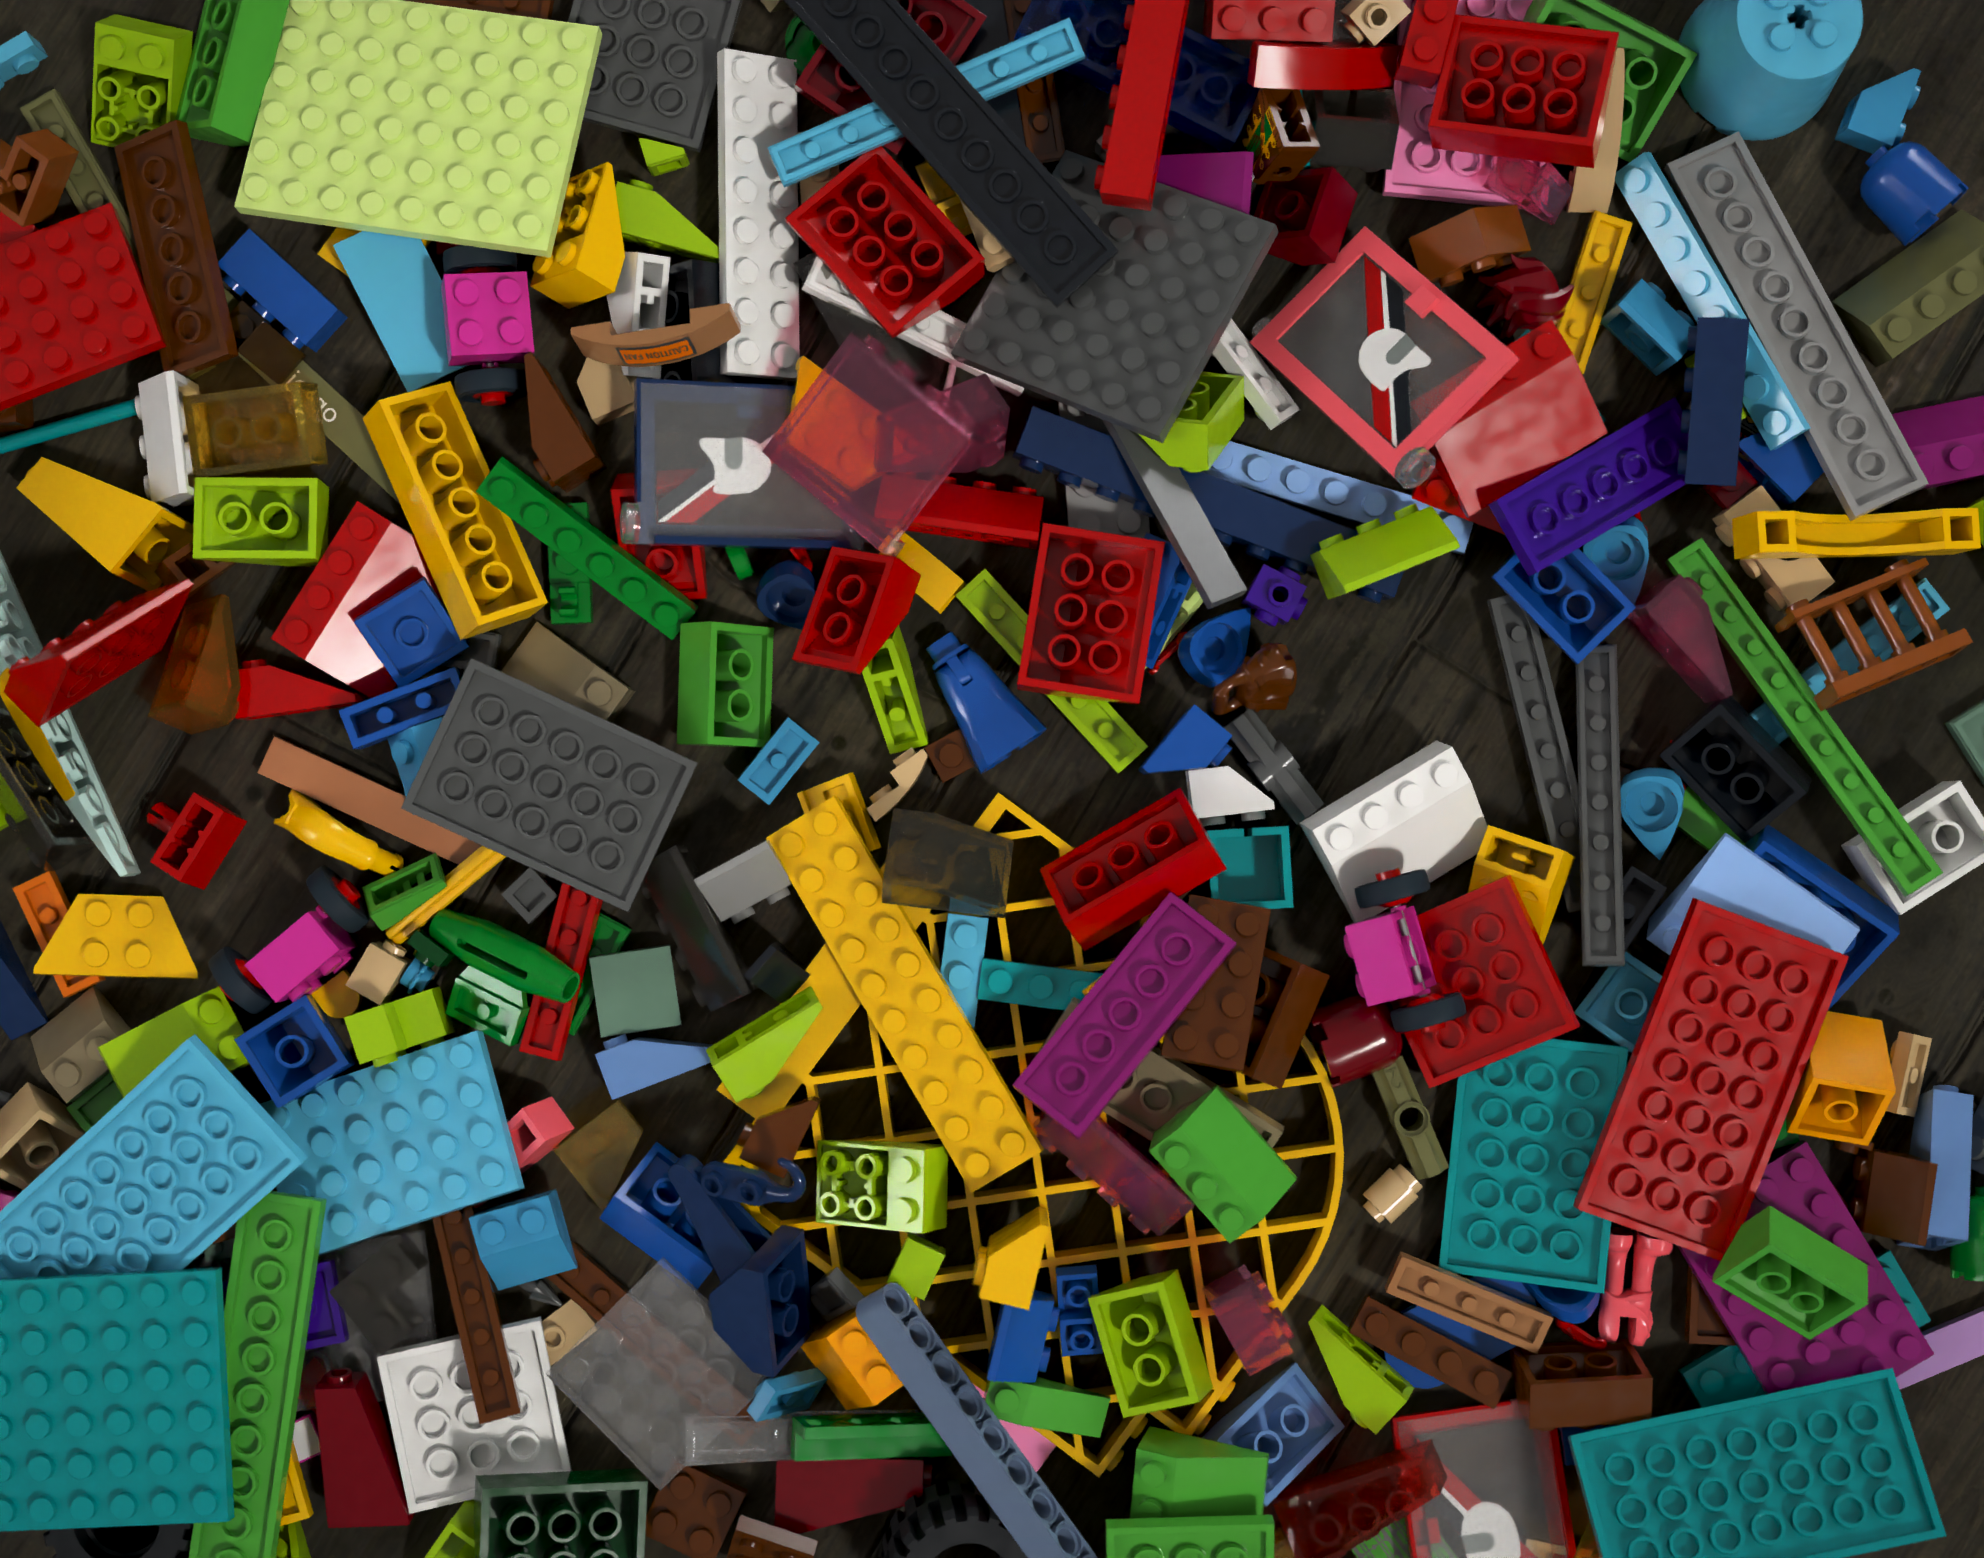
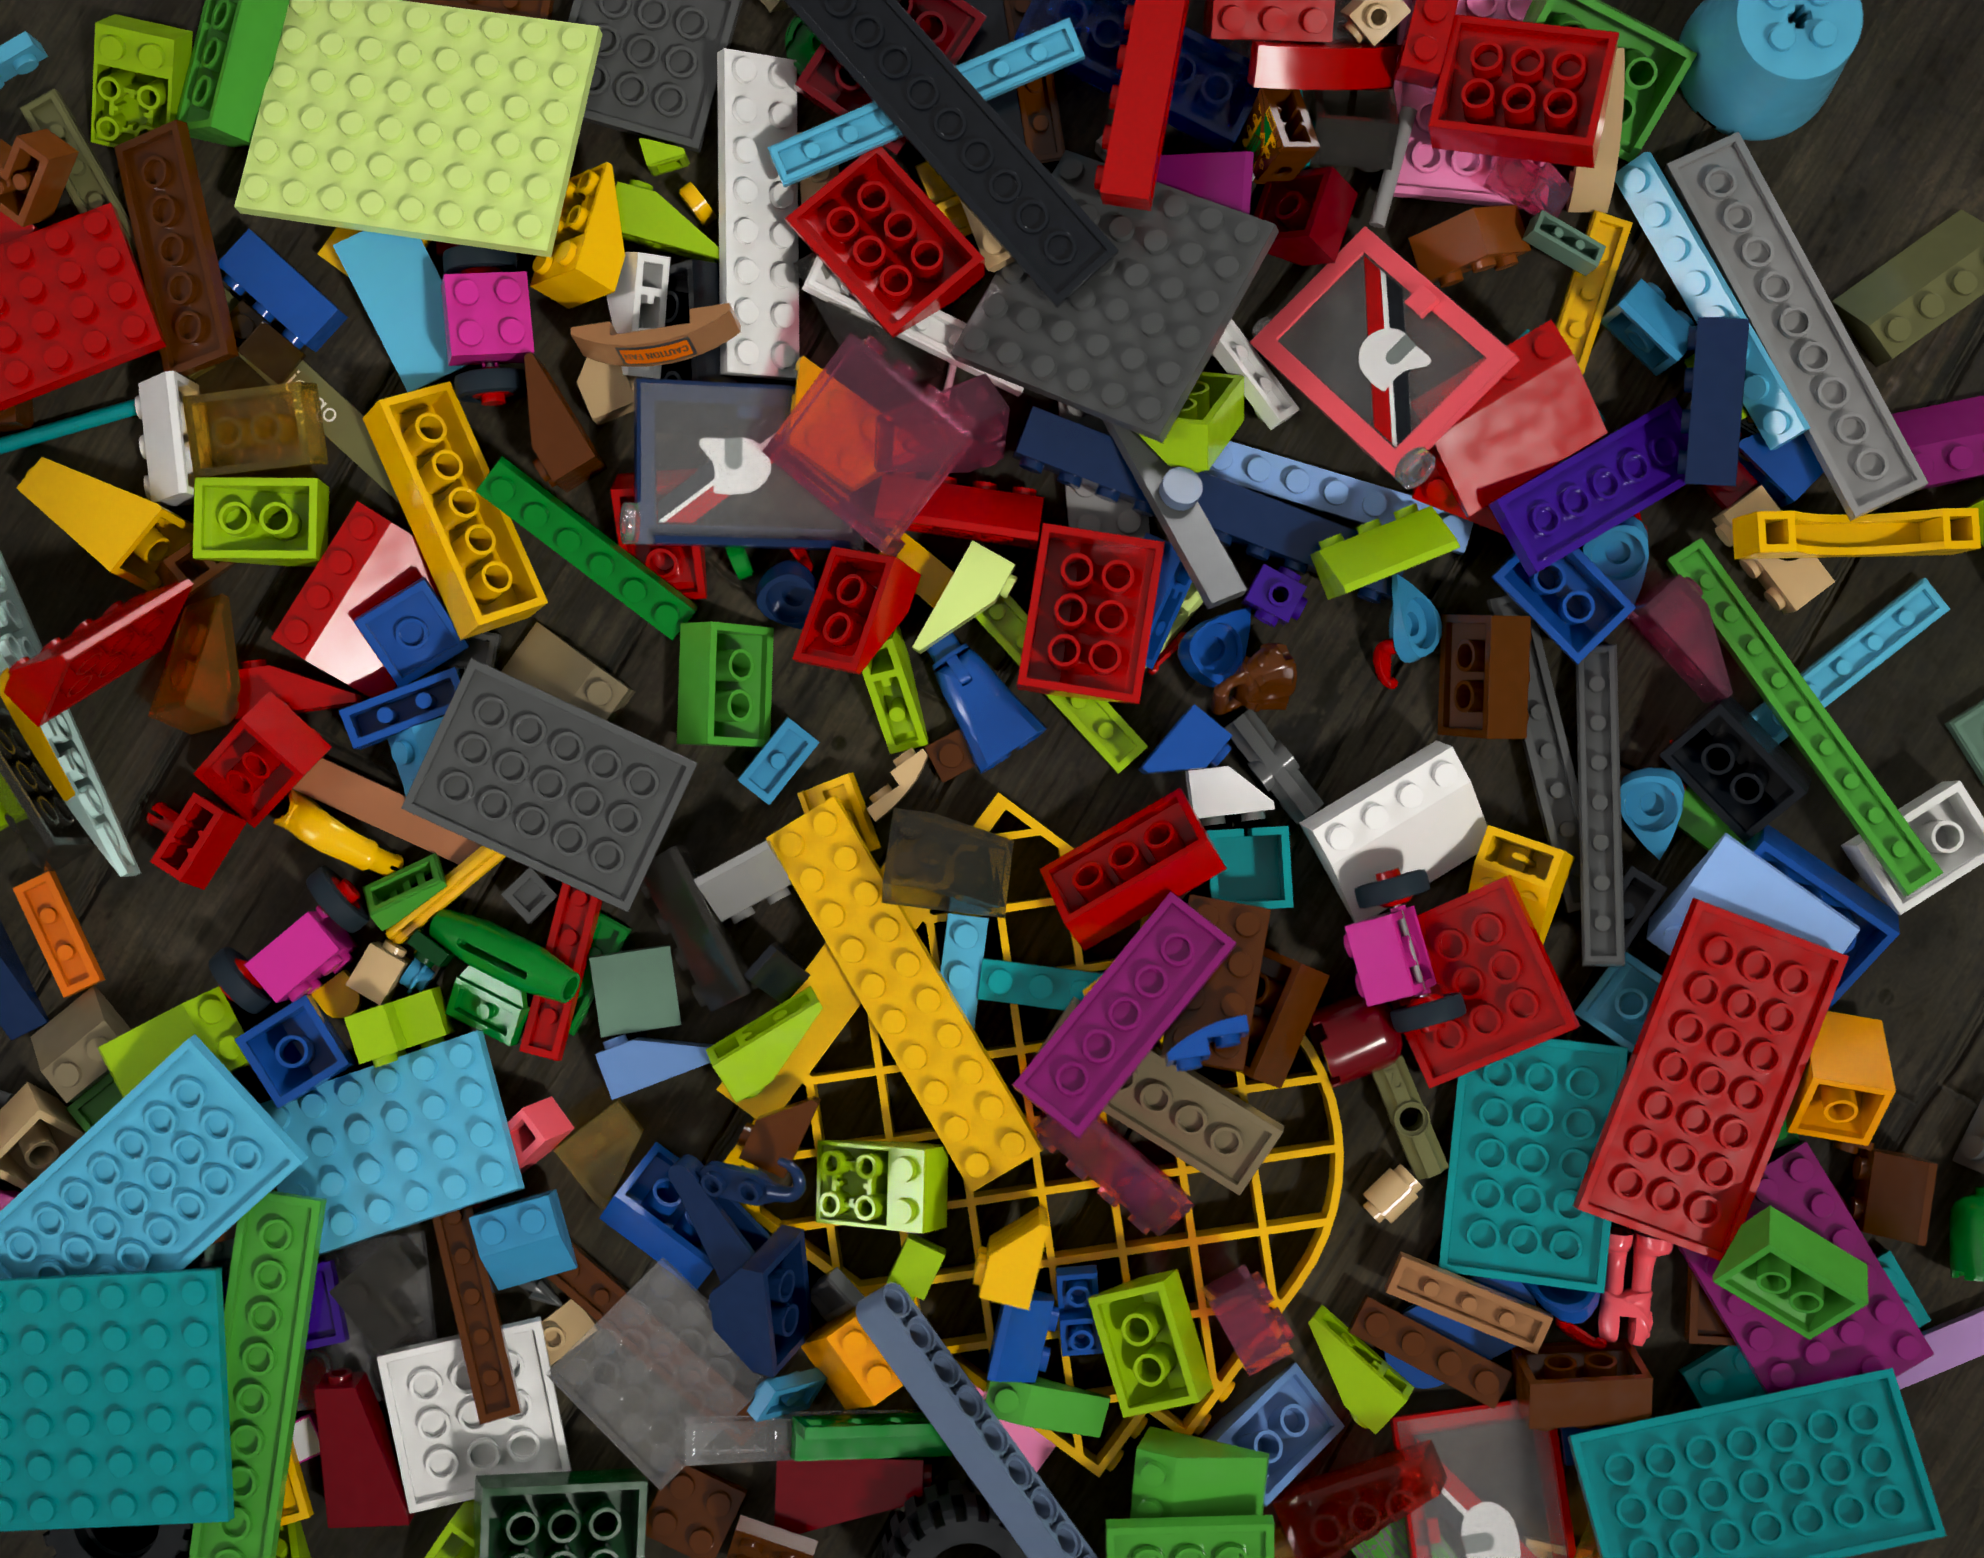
(117, 939): yellow wing -> none
(262, 759): none -> red slope
(569, 587): green plate -> none
(697, 204): none -> yellow tile
(971, 590): none -> yellowish green slope
(1180, 488): none -> tile
(1195, 1048): none -> blue slope
(1222, 1163): bright green slope -> none
(1390, 177): none -> light grey bar
(1413, 630): none -> dark azure piece
(1484, 676): none -> reddish brown slope
(1524, 296): dark red hair -> none
(1563, 242): none -> sand green piece
(1872, 670): dark orange fence -> none
(1877, 113): dark azure slope -> none
(1909, 189): blue cylinder -> none
(1909, 1061): tan plate -> none
(1945, 1137): medium blue slope -> none

